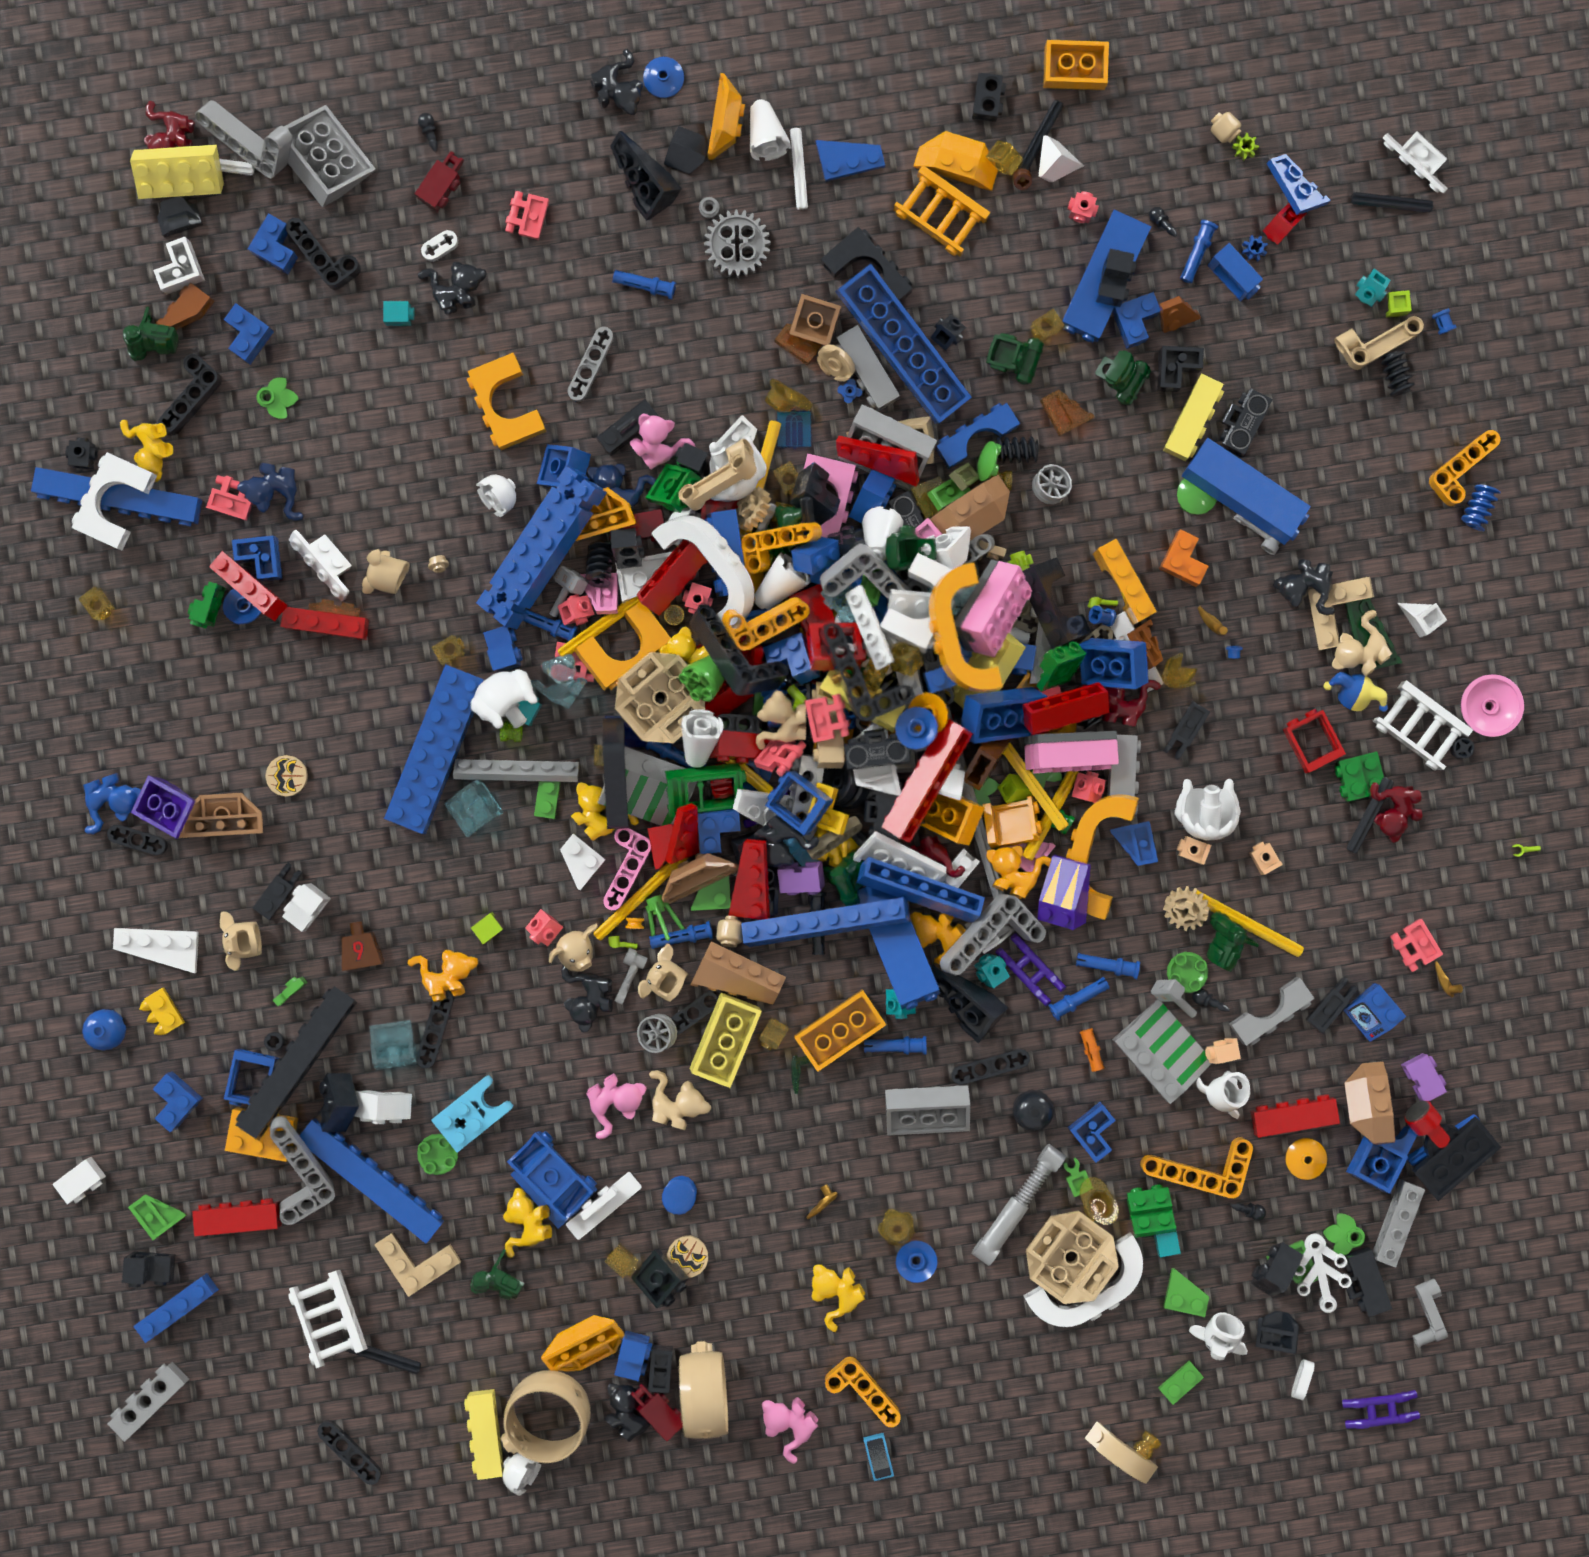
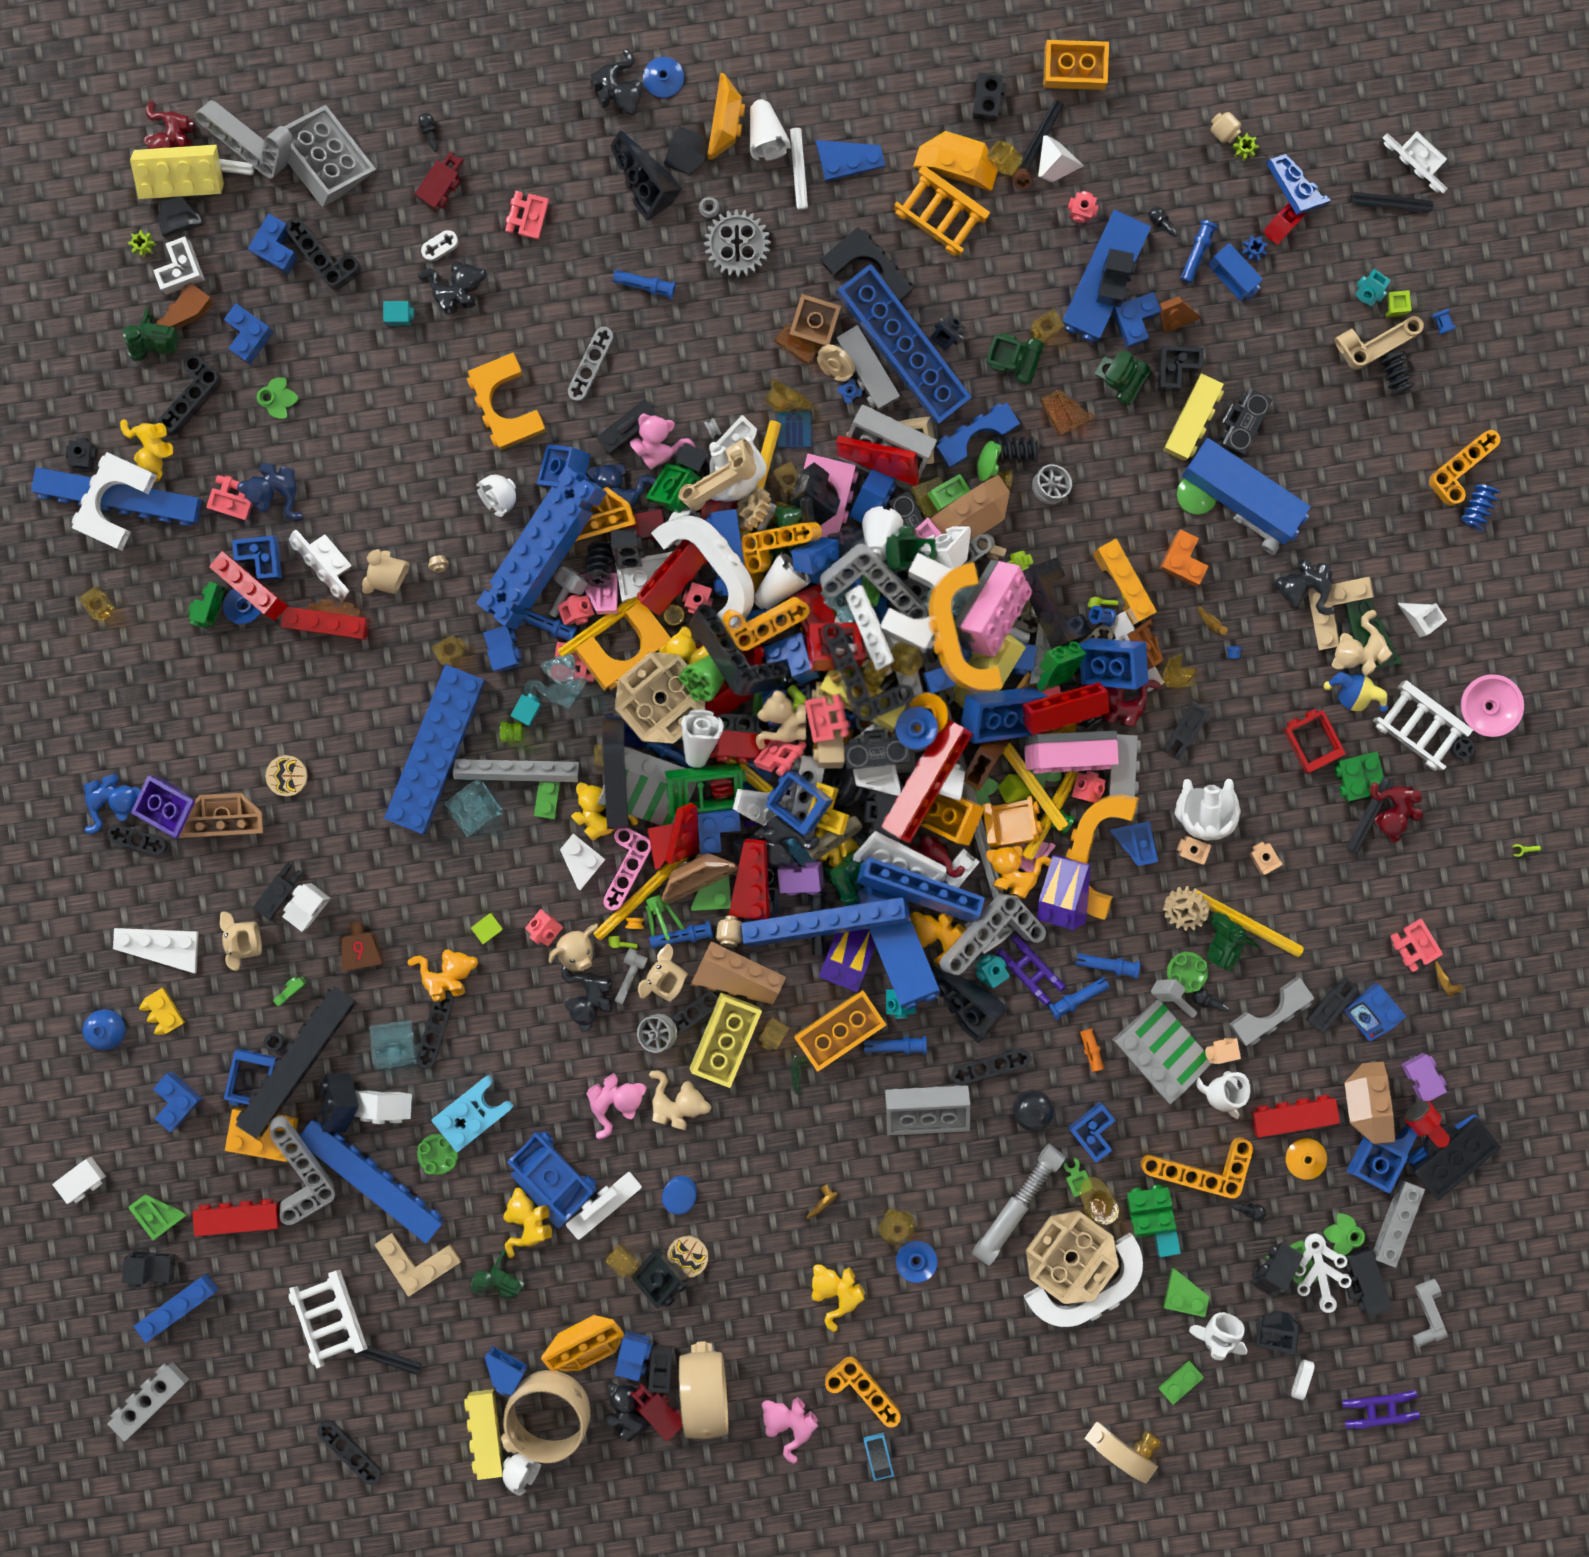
(146, 247): none -> lime gear
(500, 697): white piece -> none
(504, 1370): none -> blue slope
(712, 428): none -> light grey bush
(848, 958): none -> dark purple slope
(910, 603): white wing -> none
(964, 476): olive plate -> none

